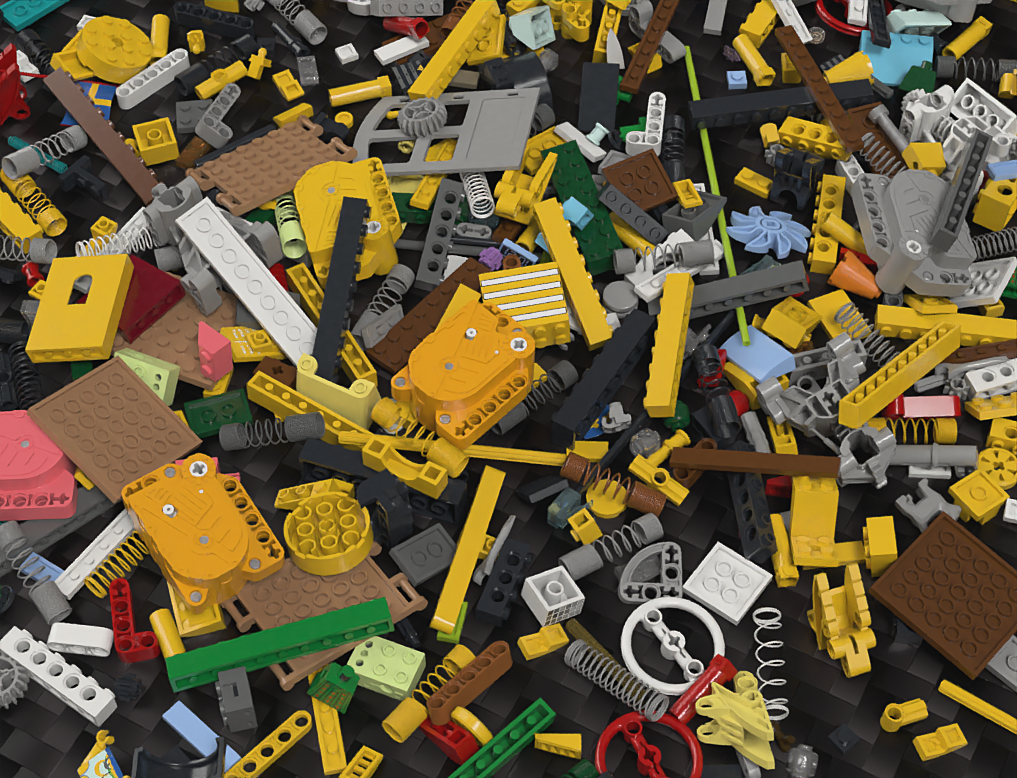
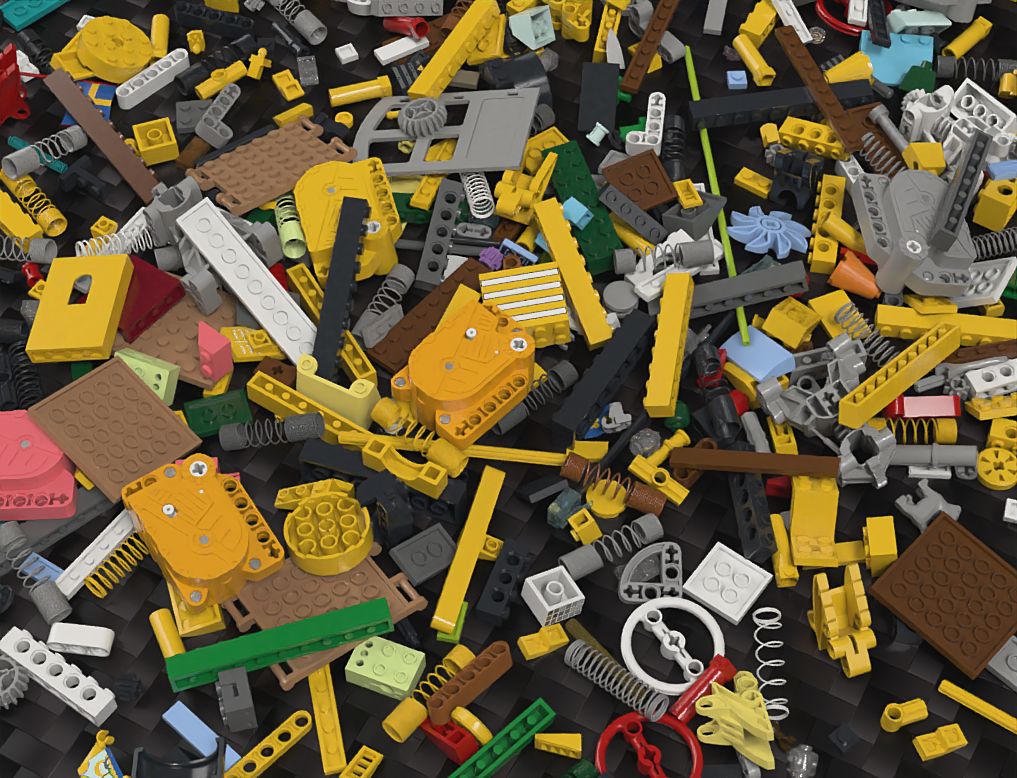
(126, 619): red beam -> none
(334, 686): green torso -> none
(486, 566): light grey piece -> none
(586, 146): white tile -> none
(789, 72): yellow slope -> none
(978, 496): yellow panel -> none

